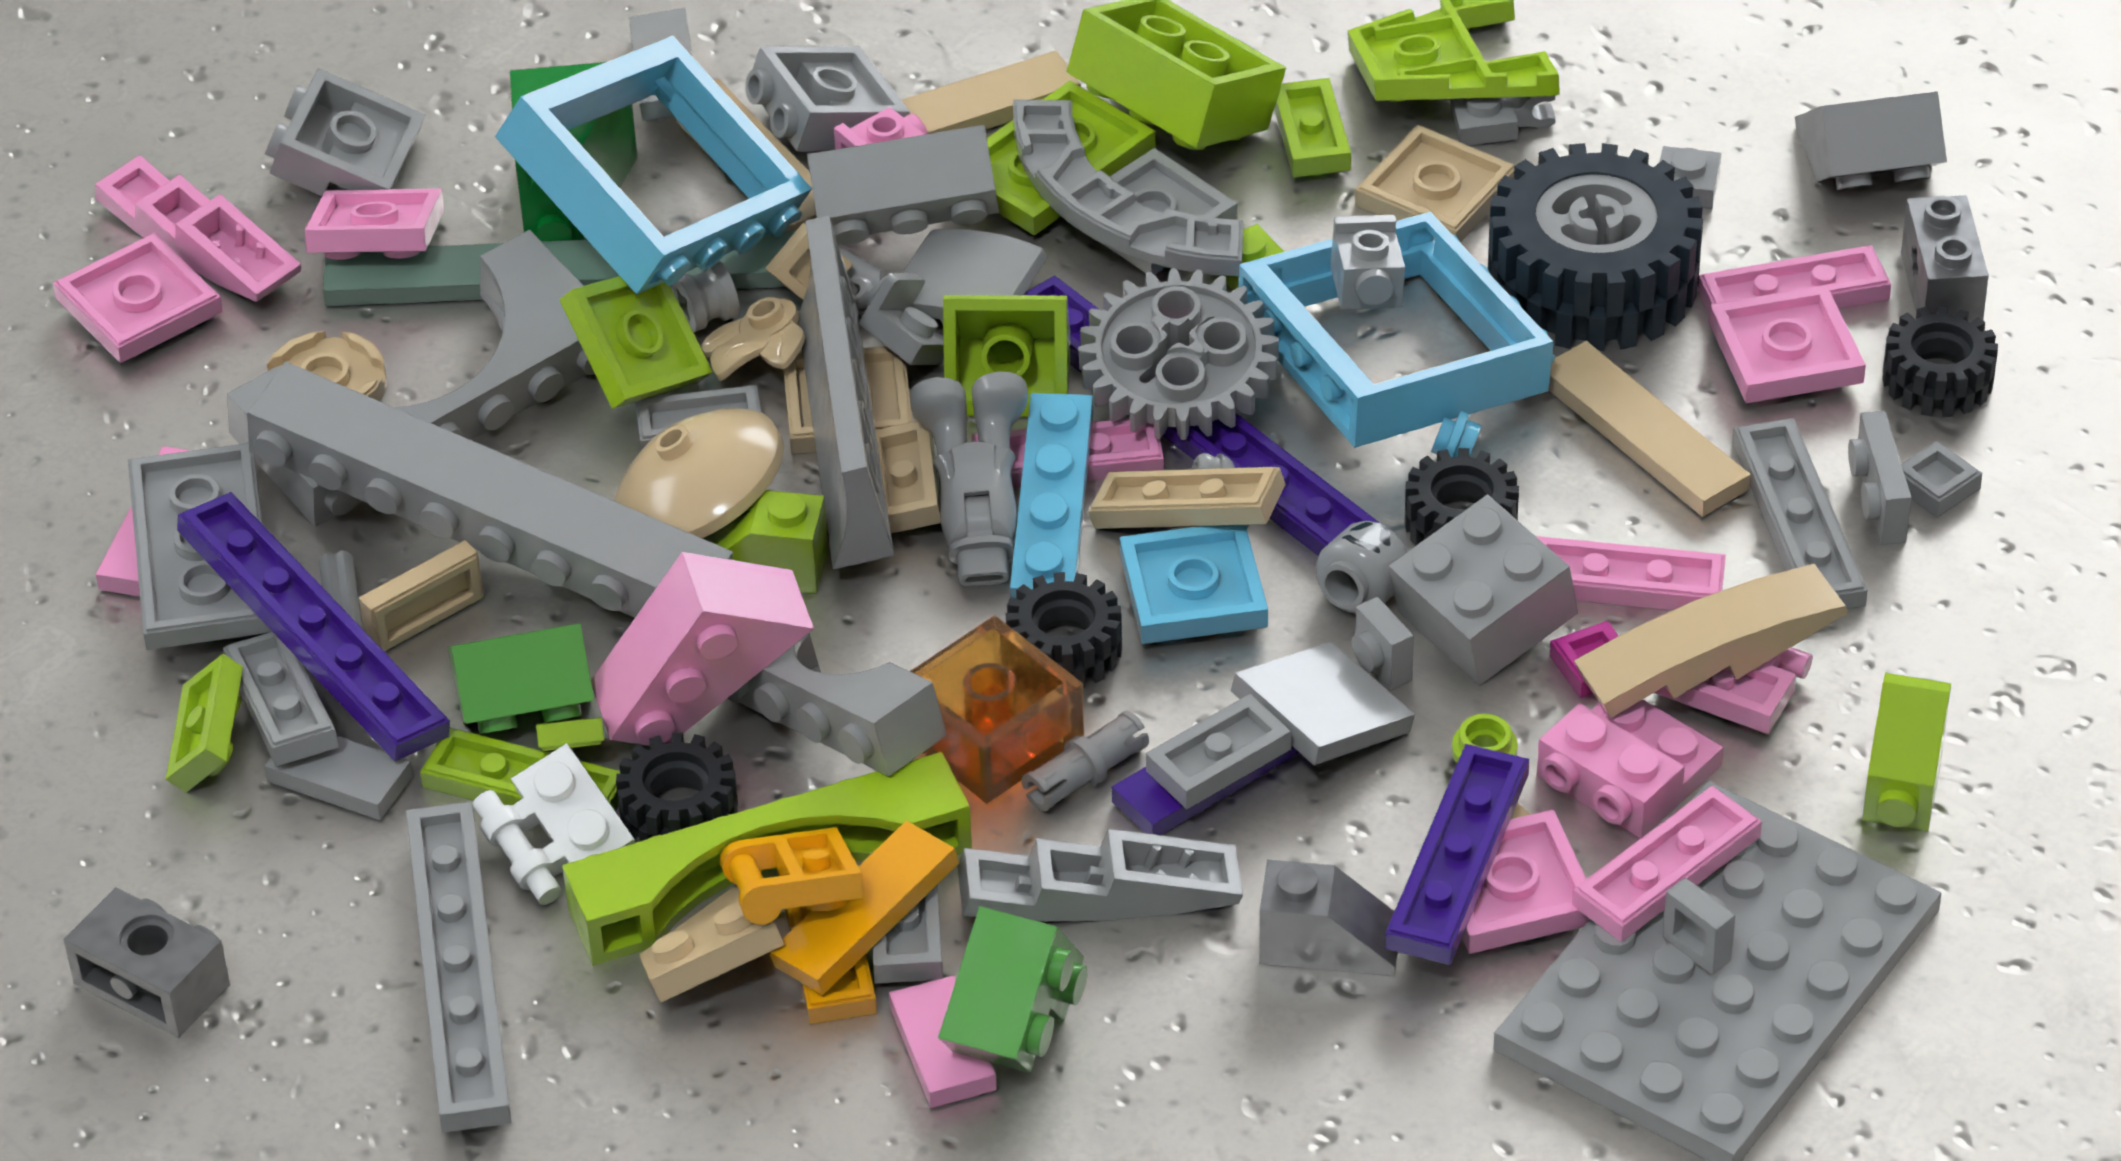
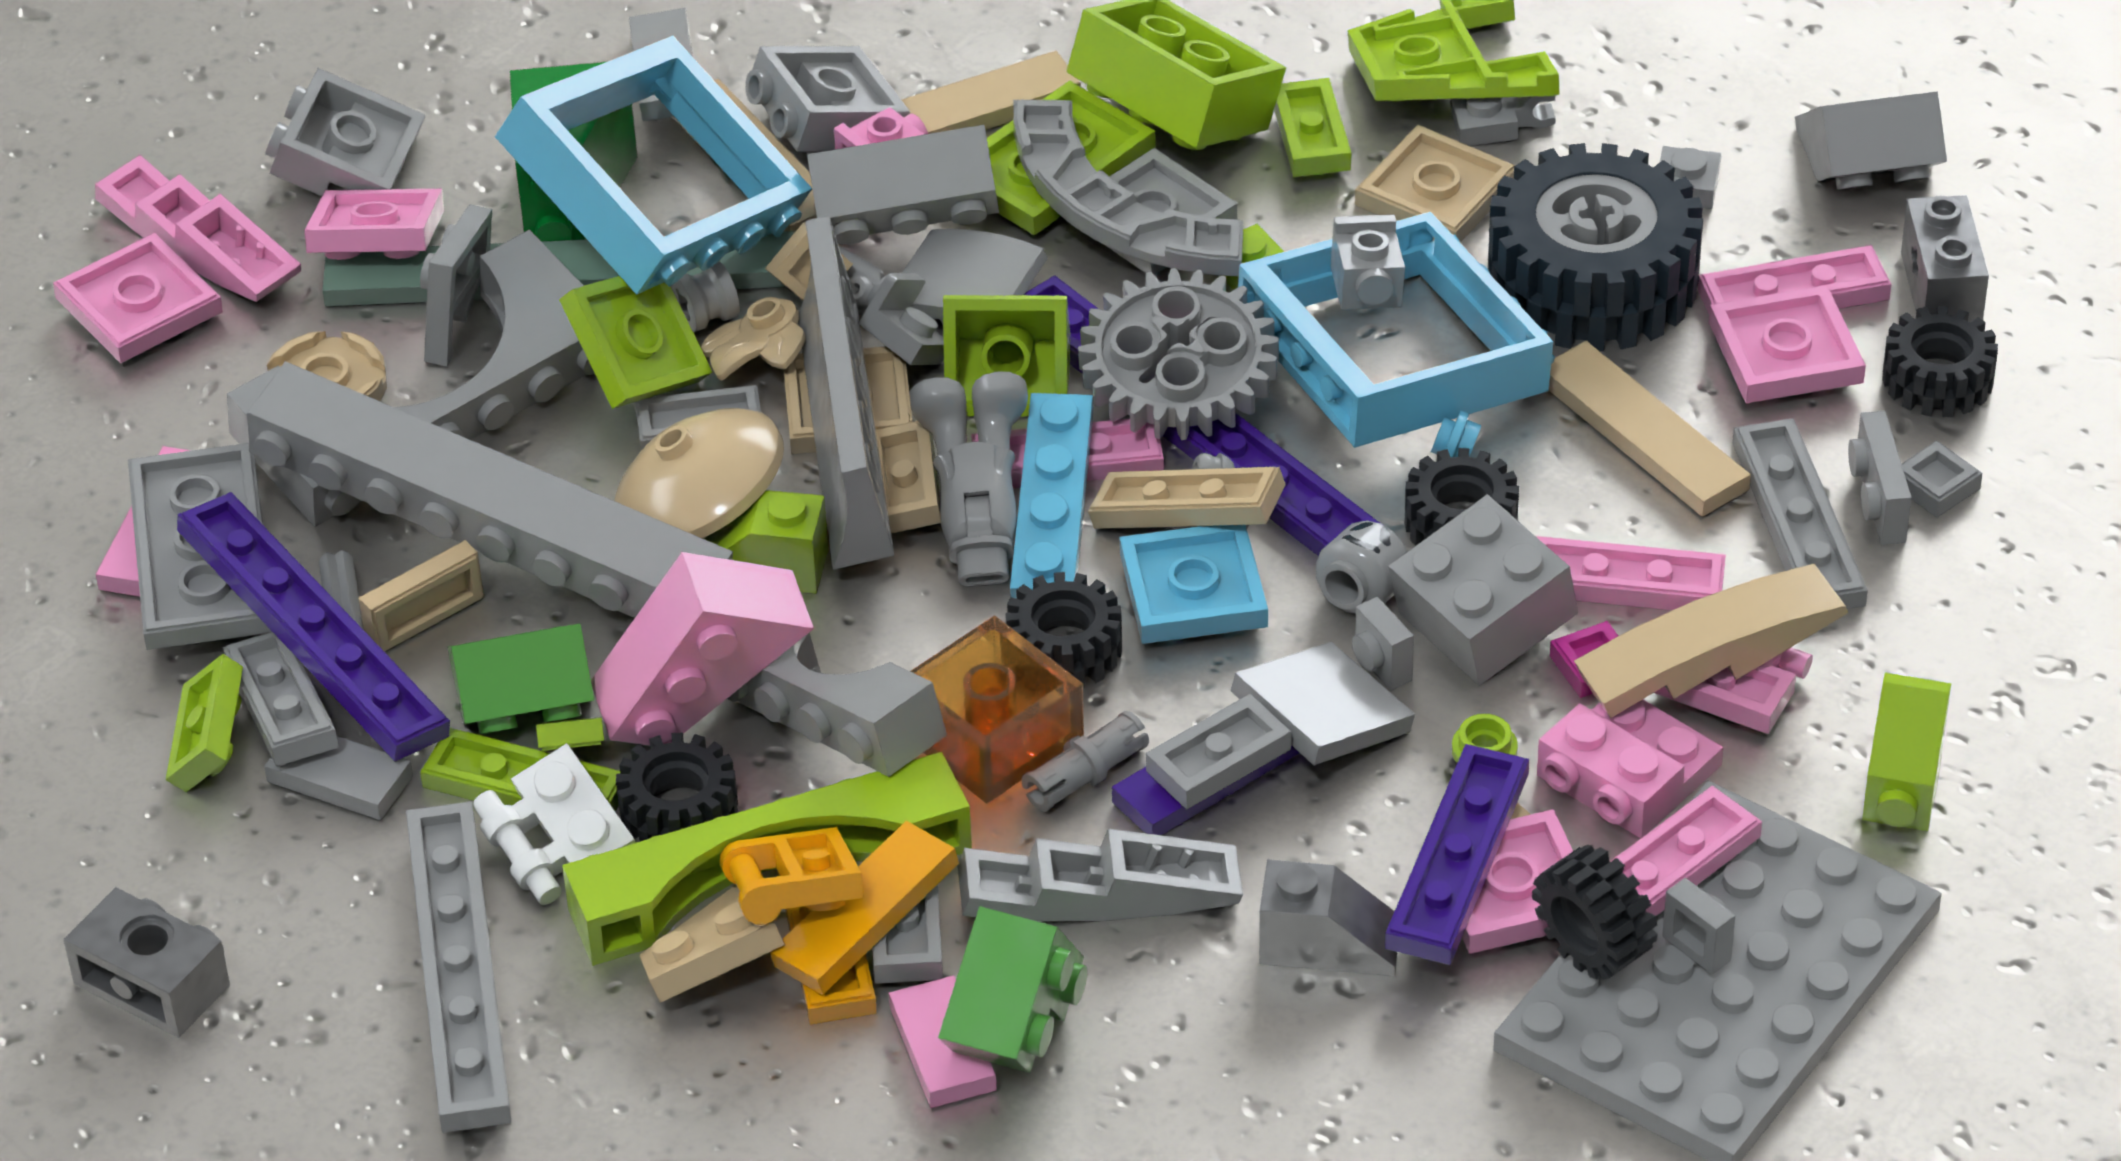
(452, 280): none -> light grey wing
(1594, 912): none -> black tyre

